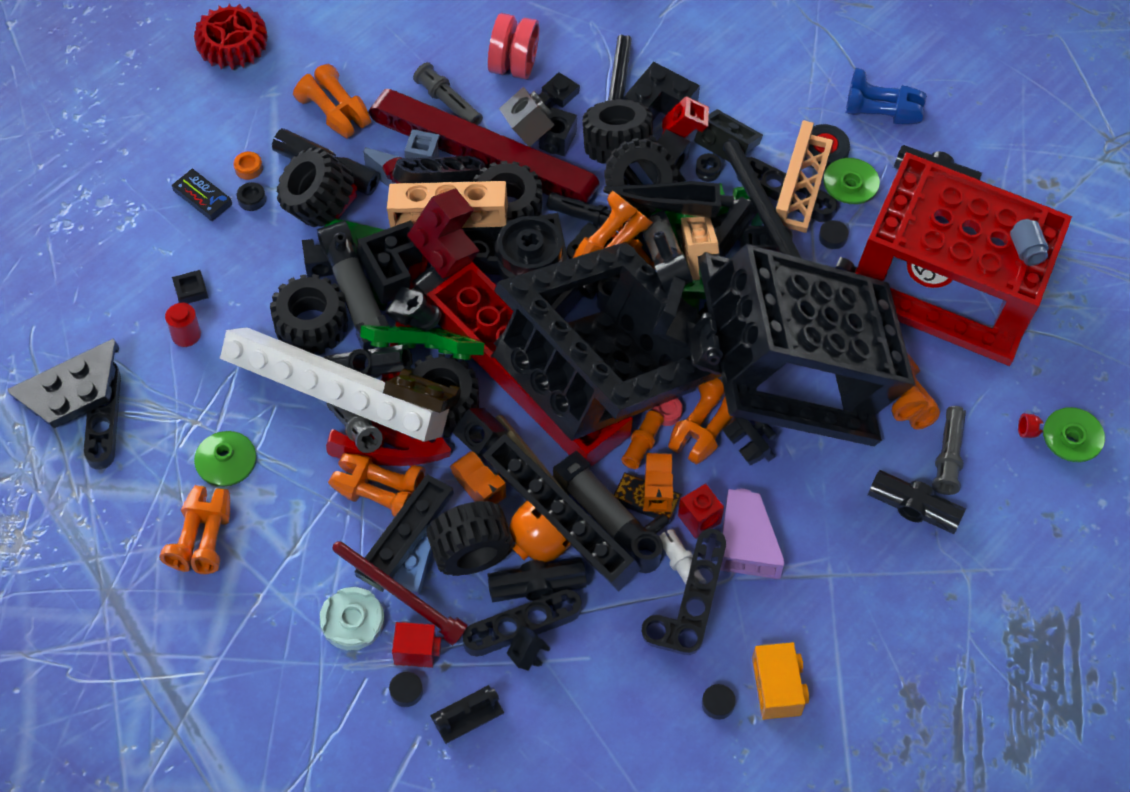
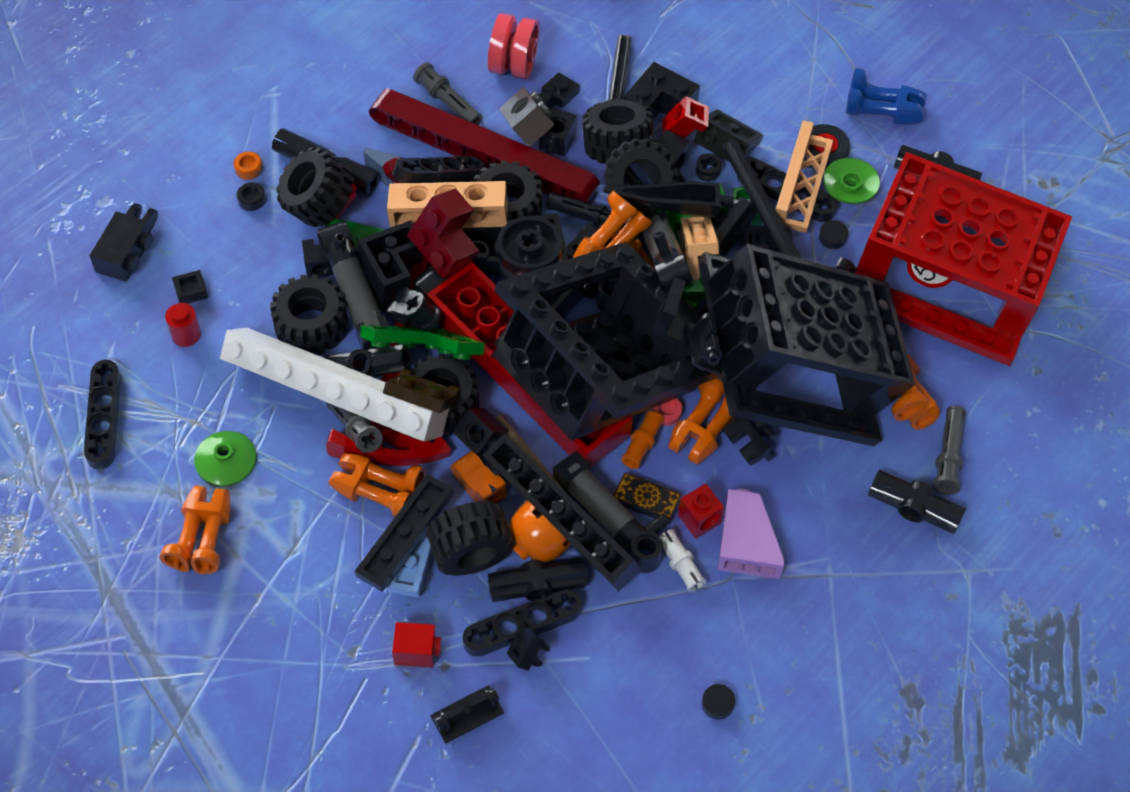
(71, 386): wing -> none
(123, 243): none -> black hinge
(202, 194): black tile -> none
(230, 36): red gear -> none
(338, 116): orange piece -> none
(345, 625): light aqua tile -> none
(406, 689): black tile -> none
(422, 145): sand blue brick -> none
(450, 628): dark red piece -> none
(658, 482): orange leg -> none
(692, 591): black beam -> none
(779, 680): light orange brick -> none
(1029, 242): sand blue brick -> none
(1029, 426): red hinge -> none
(1077, 425): bright green dish -> none

